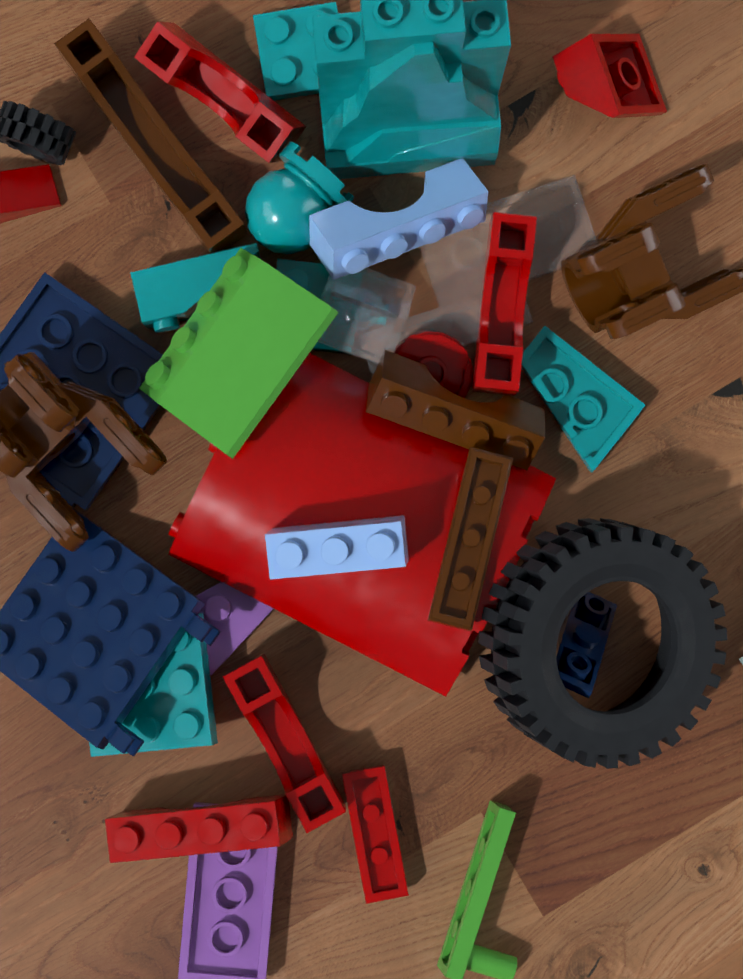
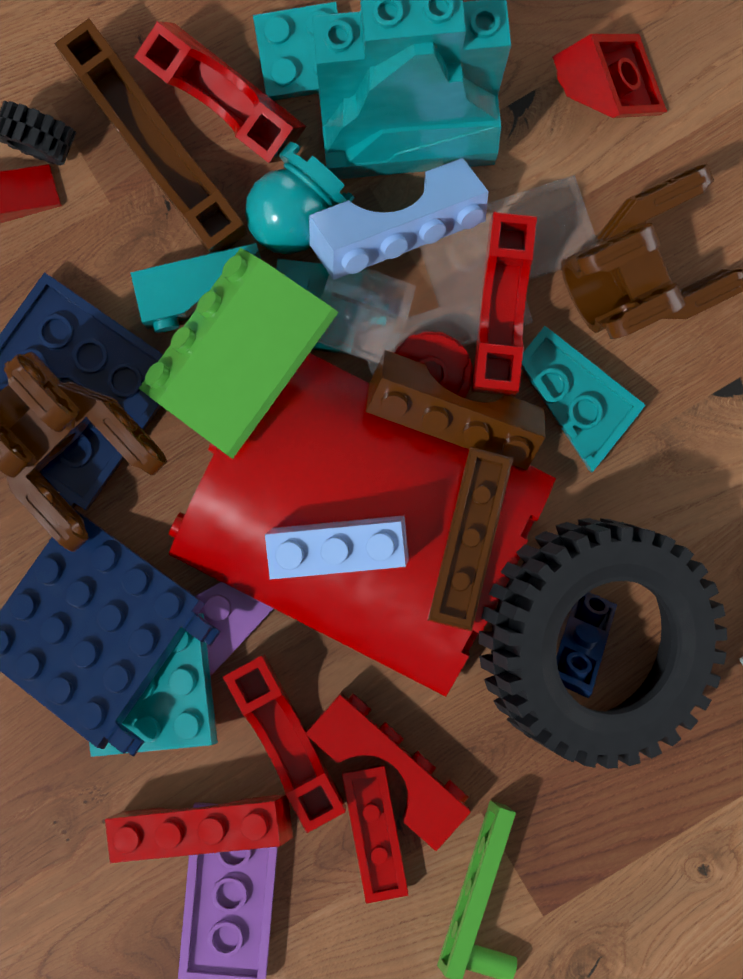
(431, 806): none -> red arch

